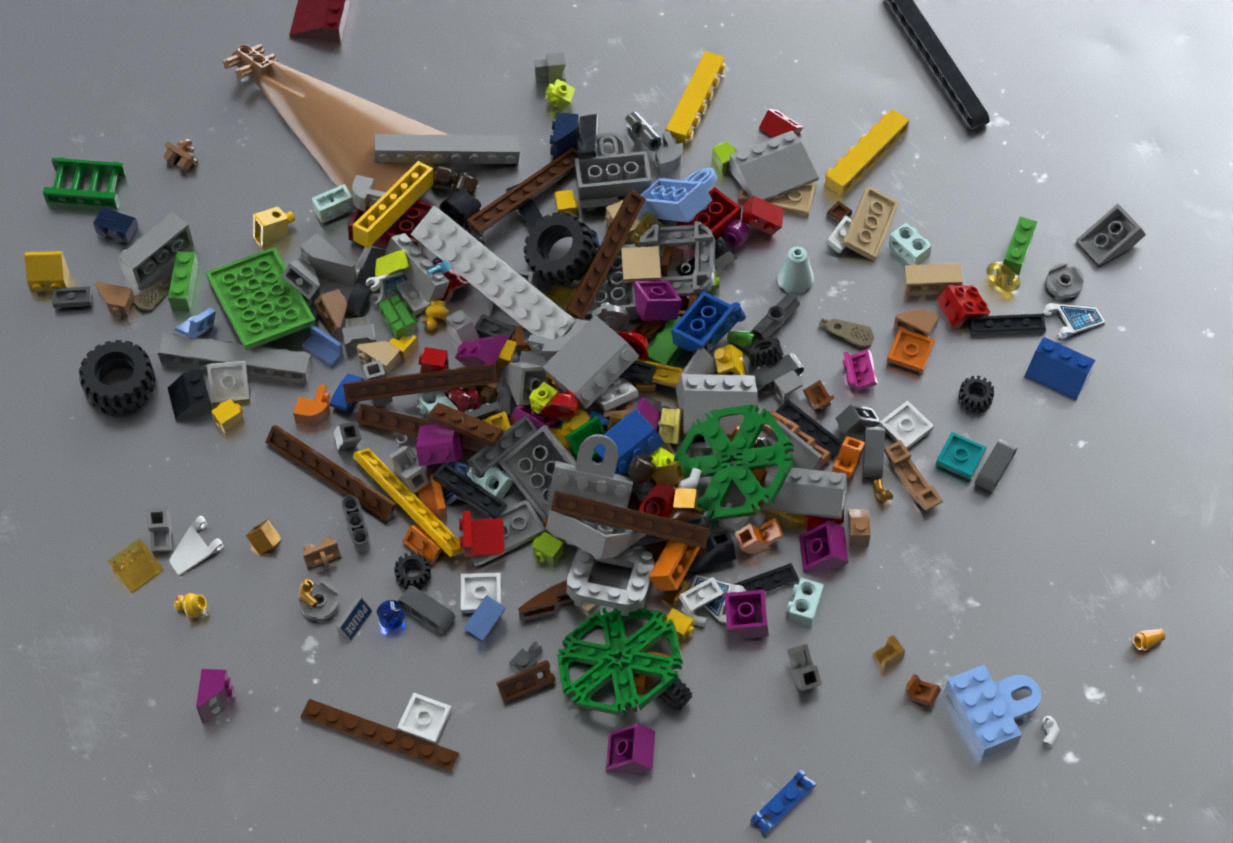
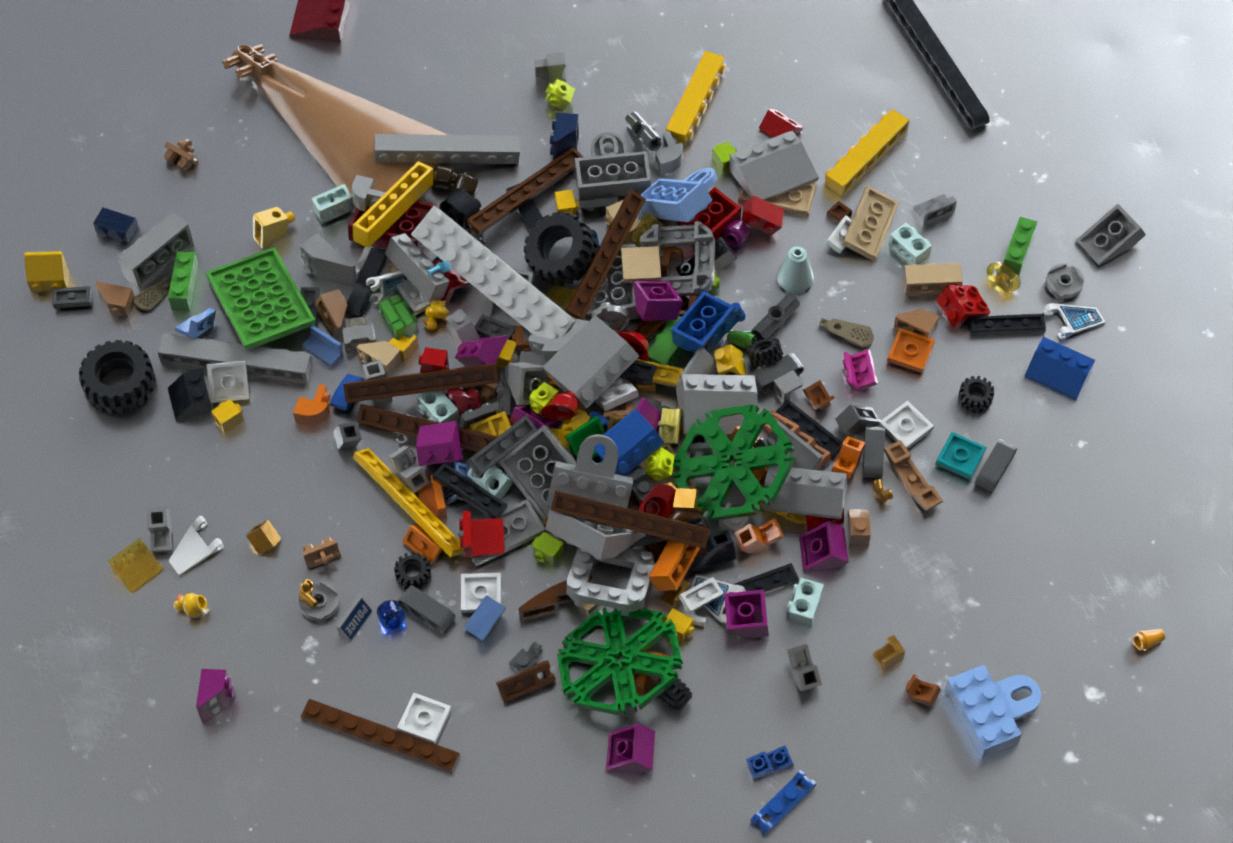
(89, 197): green fence -> none
(302, 277): light grey slope -> none
(330, 472): reddish brown plate -> none
(356, 516): dark grey beam -> none
(391, 263): neon yellow slope -> none
(465, 424): reddish brown plate -> none
(588, 136): black tile -> none
(641, 468): dark brown head -> none
(669, 474): pearl gold panel -> none
(692, 481): white arm -> none
(770, 763): none -> blue slope
(935, 208): none -> flat silver panel
(1051, 729): white arm -> none

